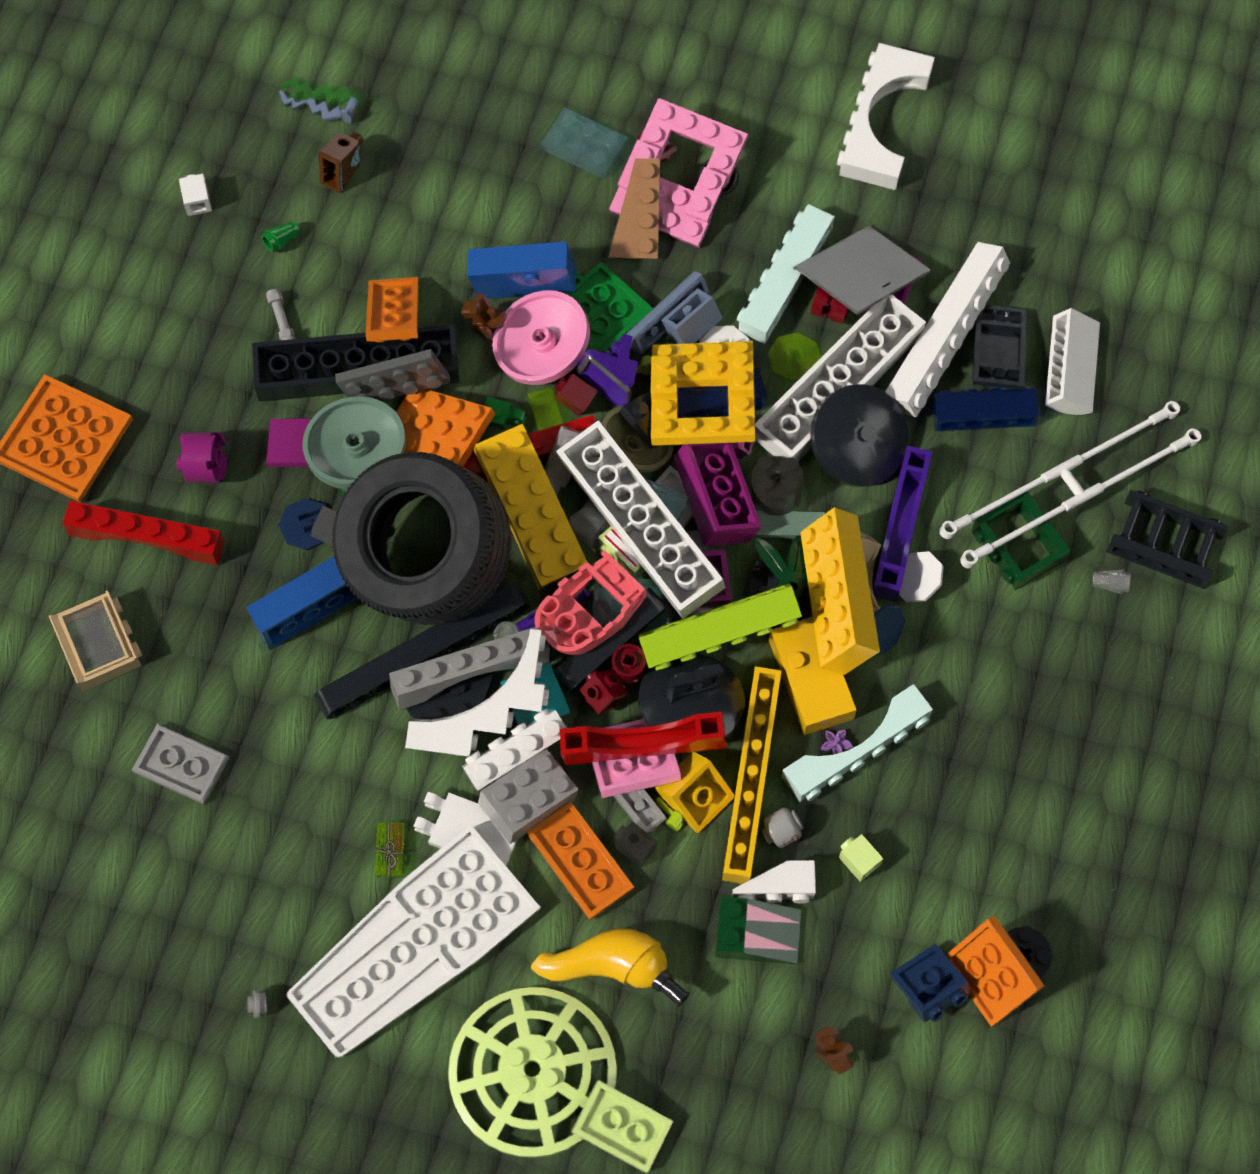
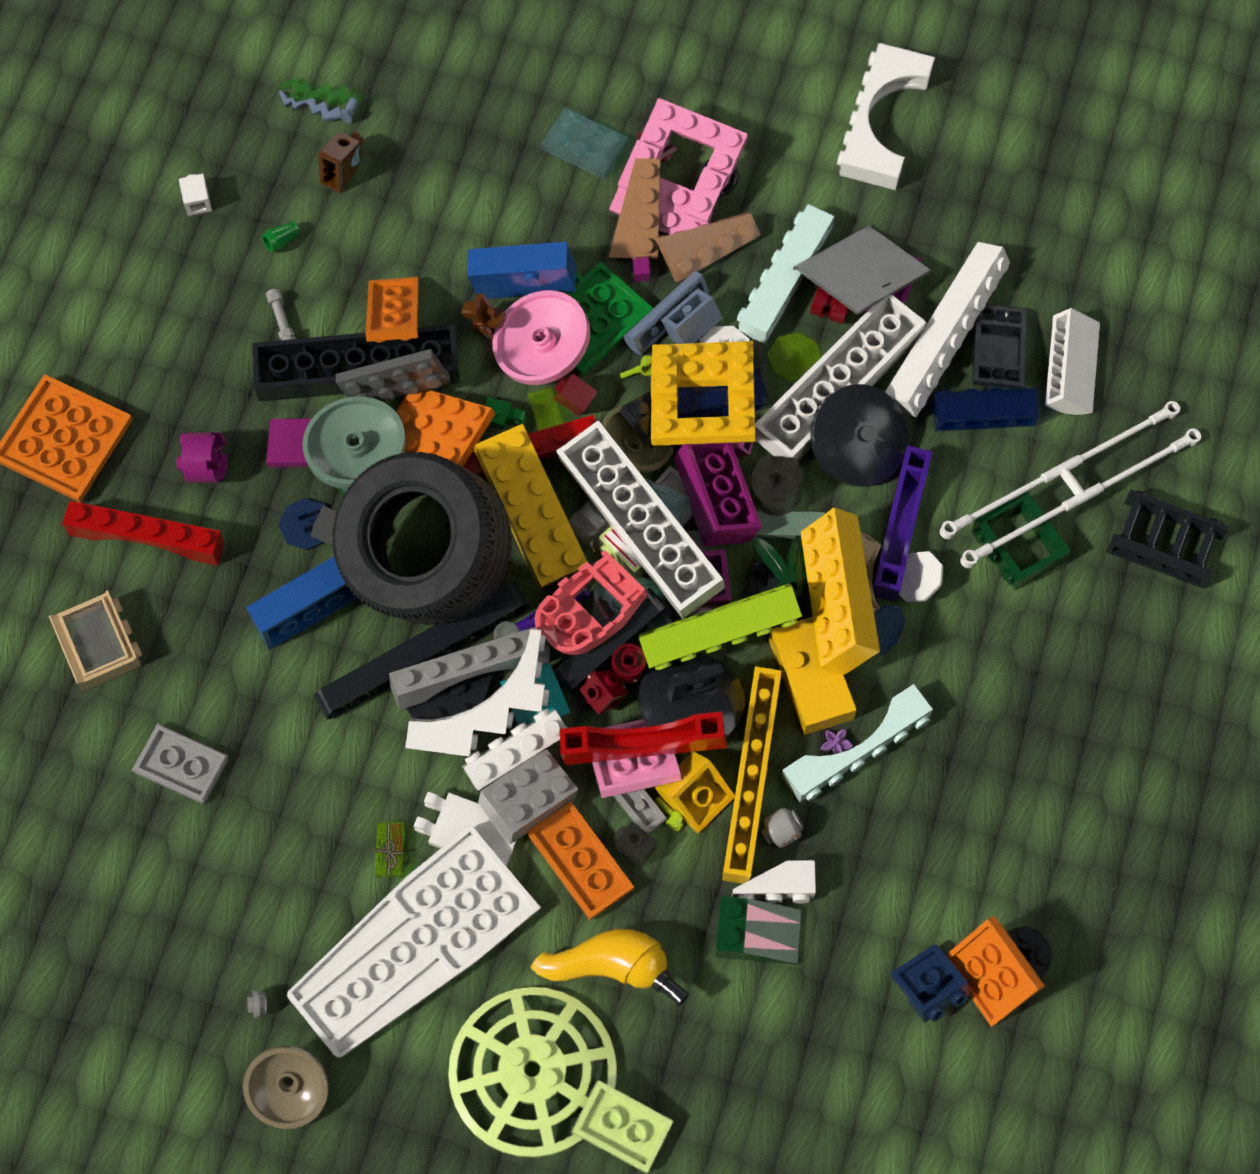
(280, 1102): none -> dark tan dish
(554, 468): light grey hinge -> none
(611, 371): dark purple piece -> none
(641, 268): none -> magenta piece
(700, 246): none -> medium nougat wing
(833, 1050): reddish brown hips -> none
(860, 857): yellowish green brick -> none
(1112, 580): clear cone -> none

